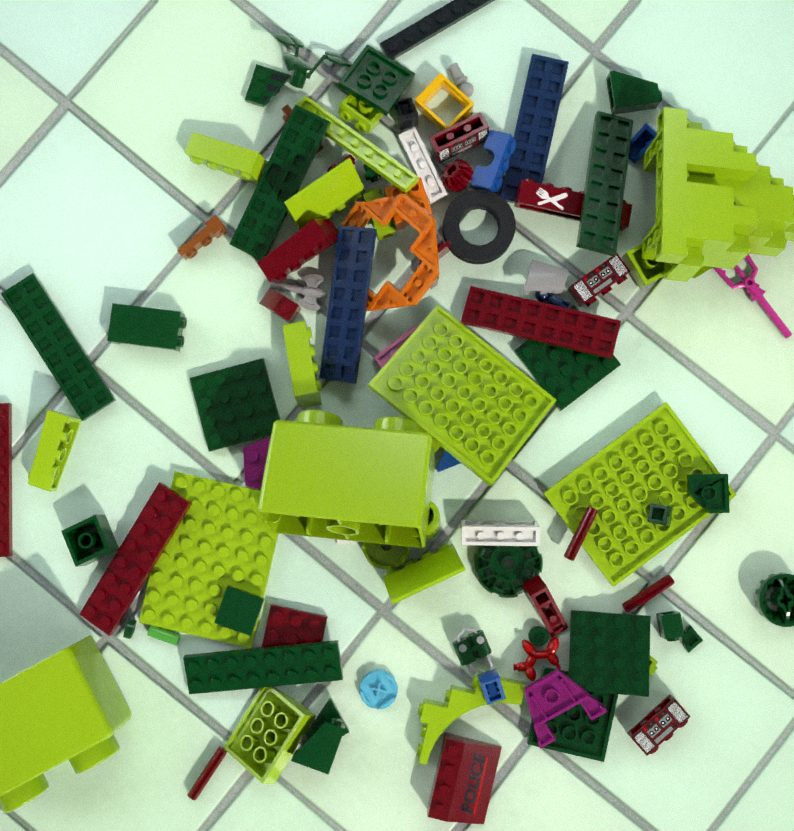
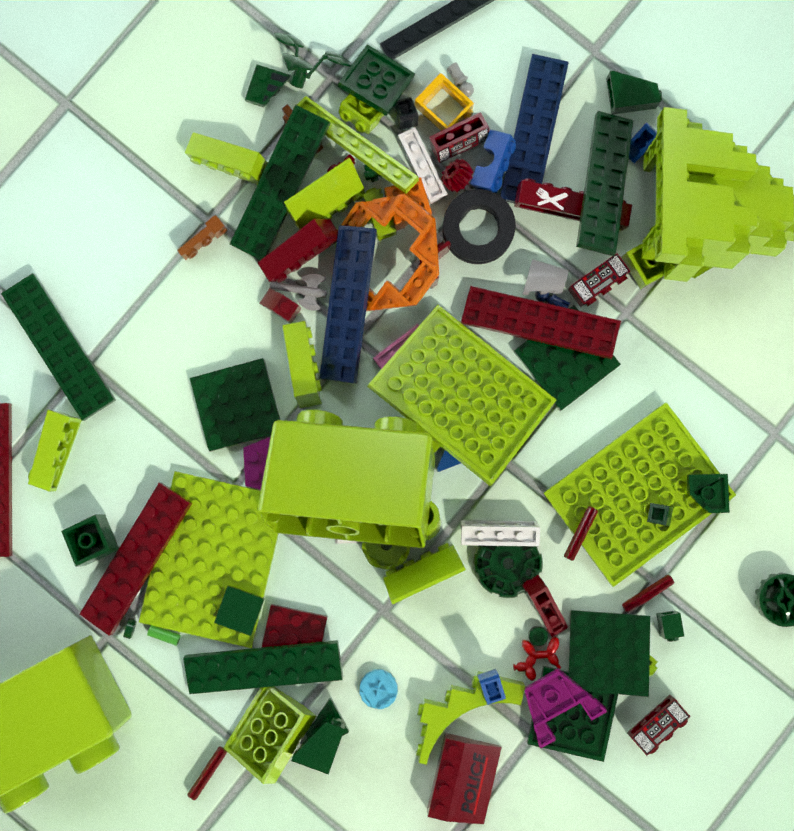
(146, 327): dark green panel -> none
(472, 648): dark green piece -> none
(691, 638): dark green tile -> none
(755, 293): dark pink piece -> none

